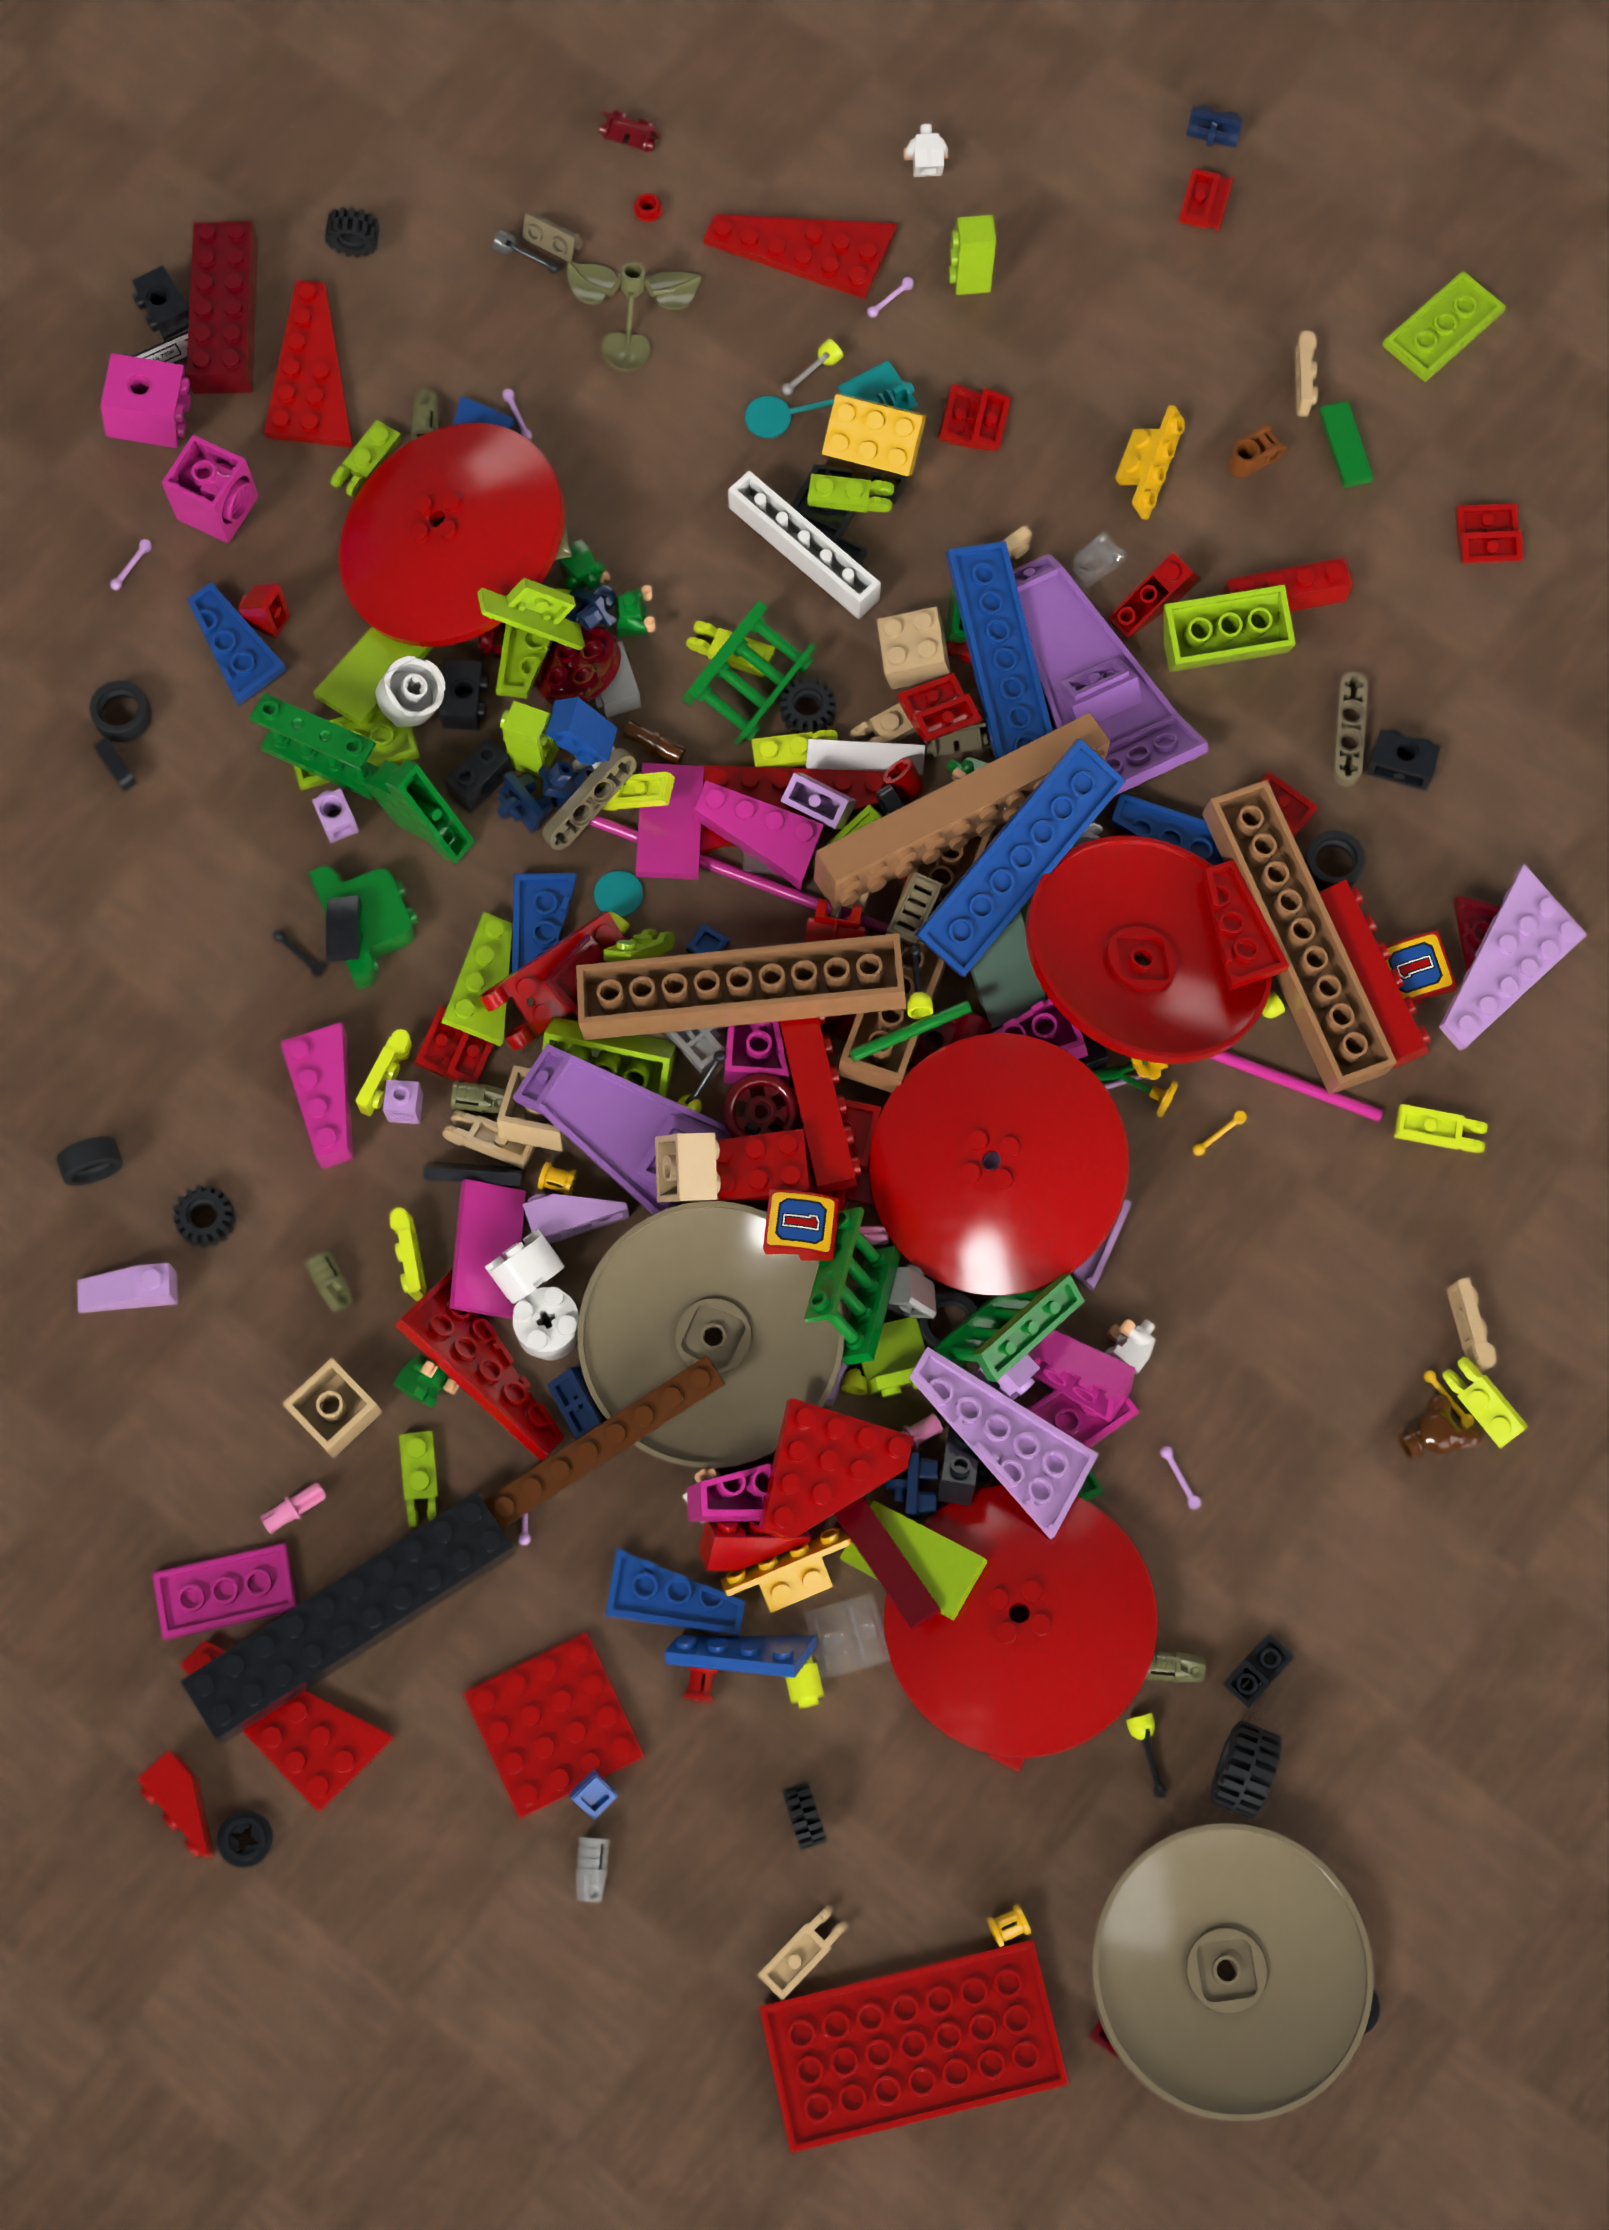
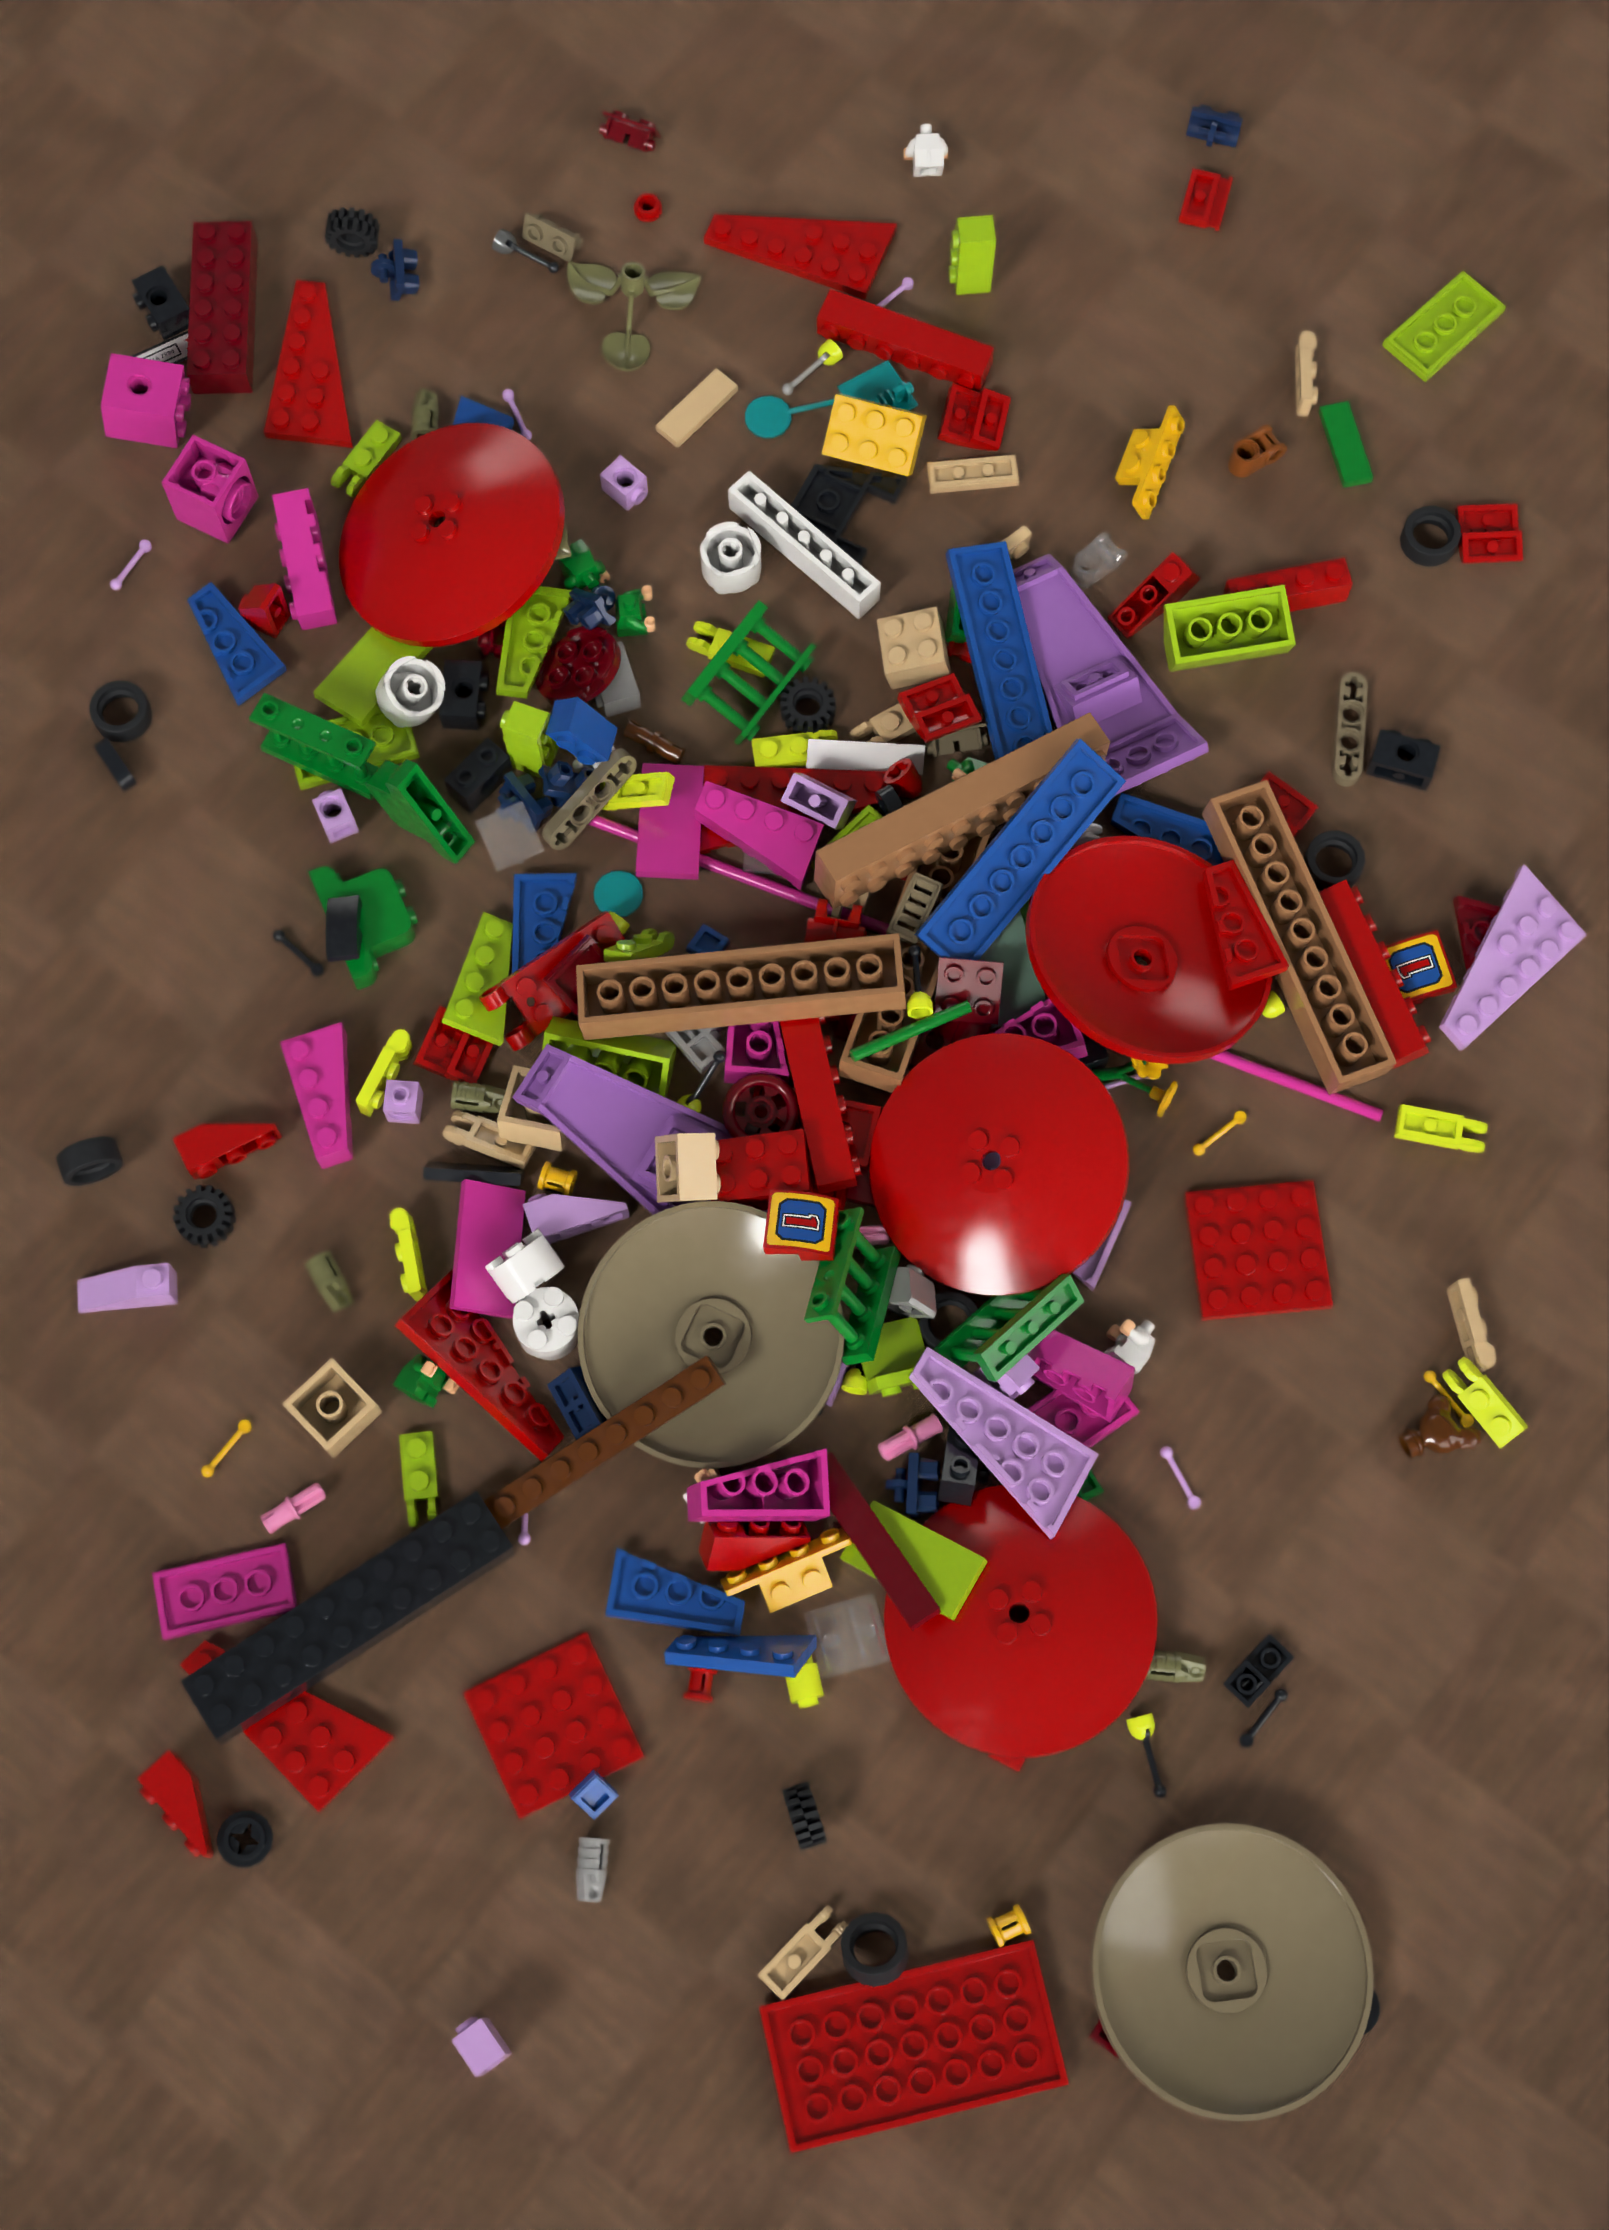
(216, 1145): none -> red slope
(244, 1427): none -> yellow hinge
(305, 560): none -> dark pink wedge
(393, 268): none -> dark blue hips
(480, 2045): none -> lavender brick
(509, 836): none -> clear piece
(535, 610): lime bracket -> none
(622, 472): none -> lavender brick
(696, 408): none -> tan tile
(730, 558): none -> white brick
(825, 1465): red plate -> none
(849, 493): lime hinge -> none
(871, 1923): none -> black tyre
(905, 340): none -> red brick
(971, 981): none -> hinge
(972, 474): none -> tan tile
(1246, 1740): none -> black hinge
(1246, 1769): black tyre -> none
(1257, 1250): none -> red plate
(1435, 516): none -> black tyre

